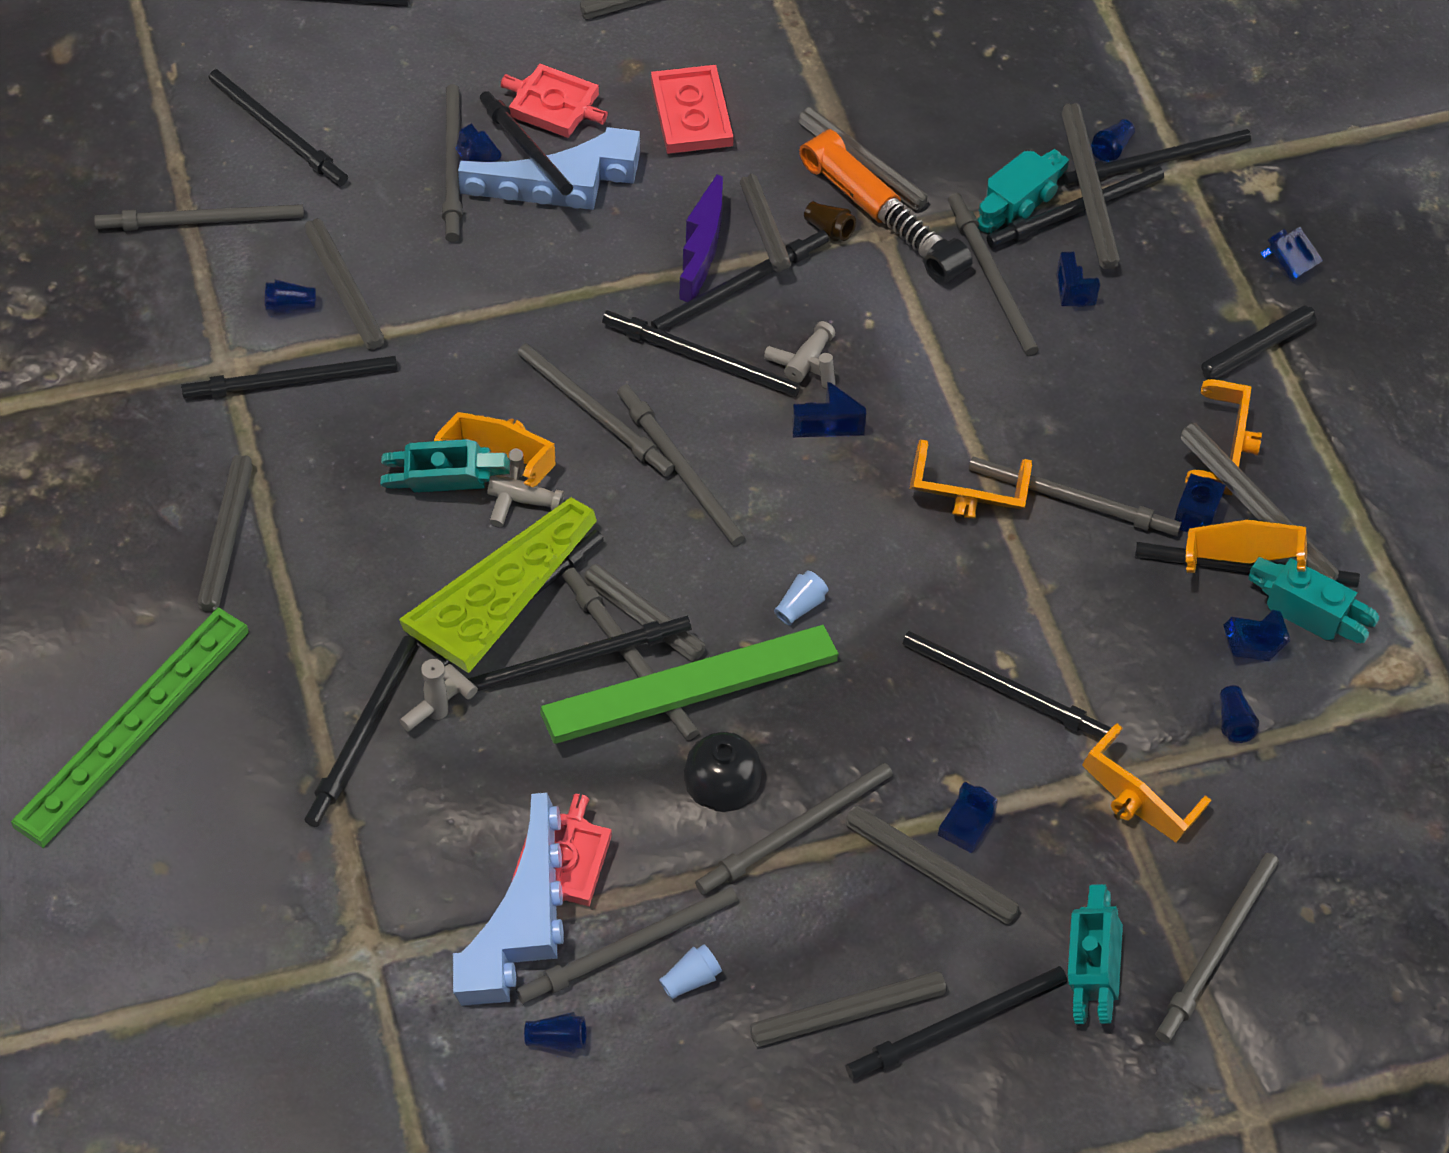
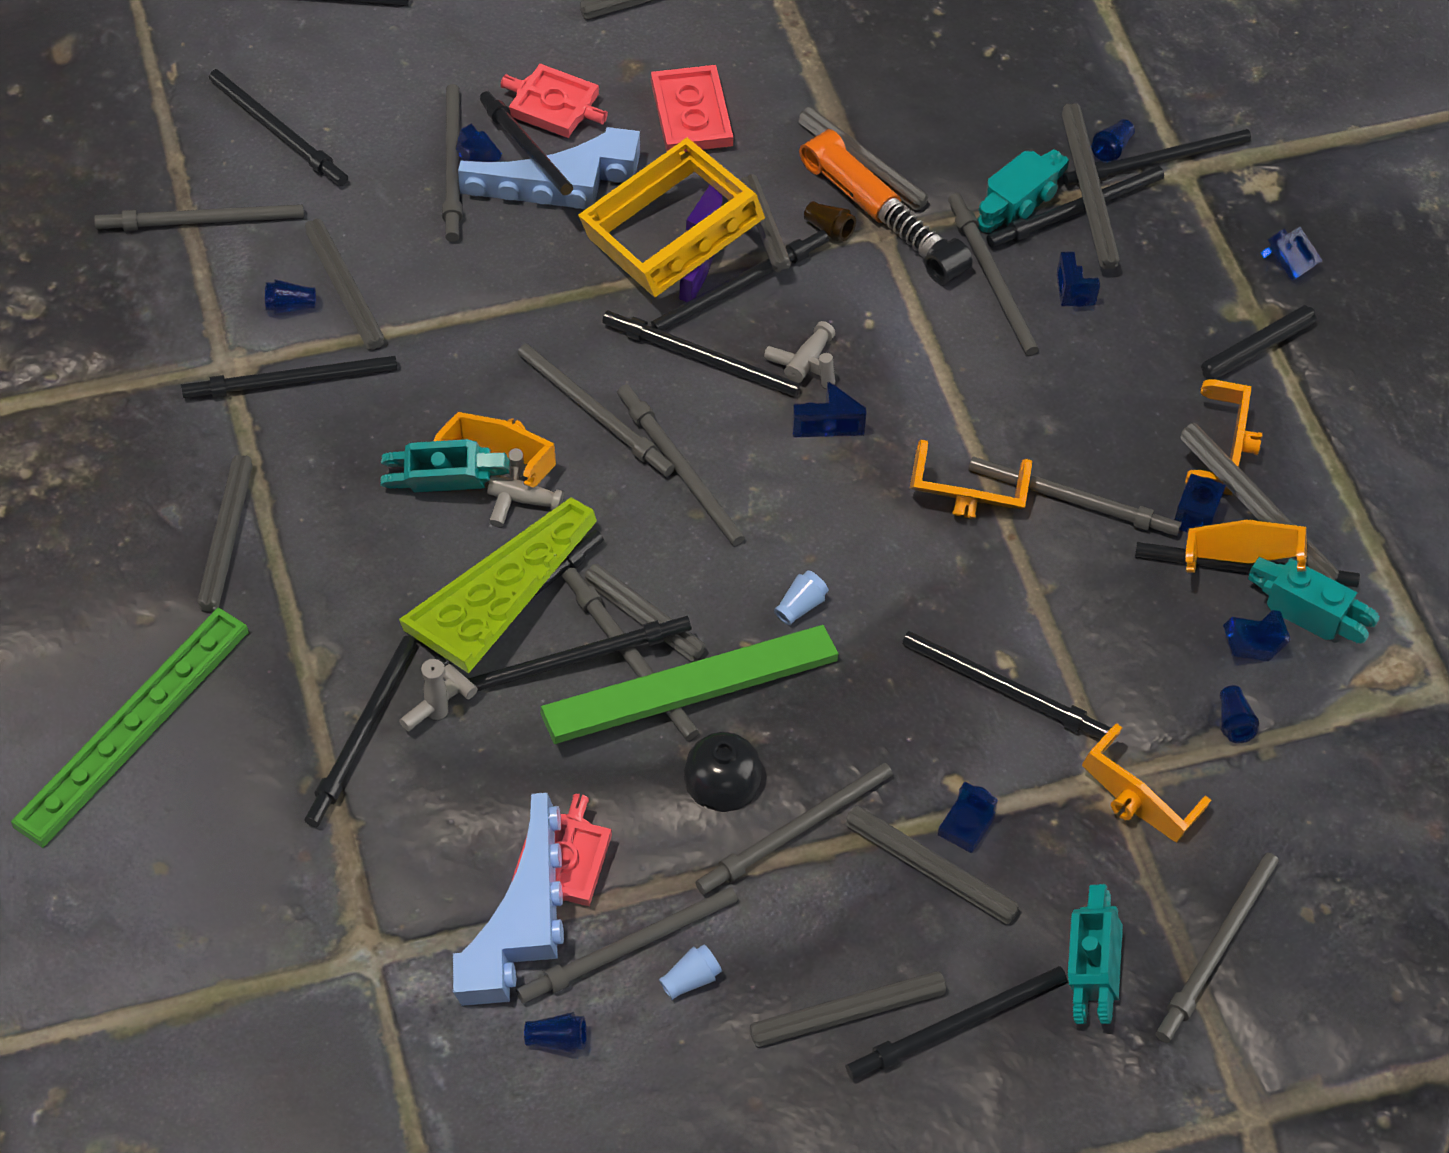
(693, 246): none -> yellow window

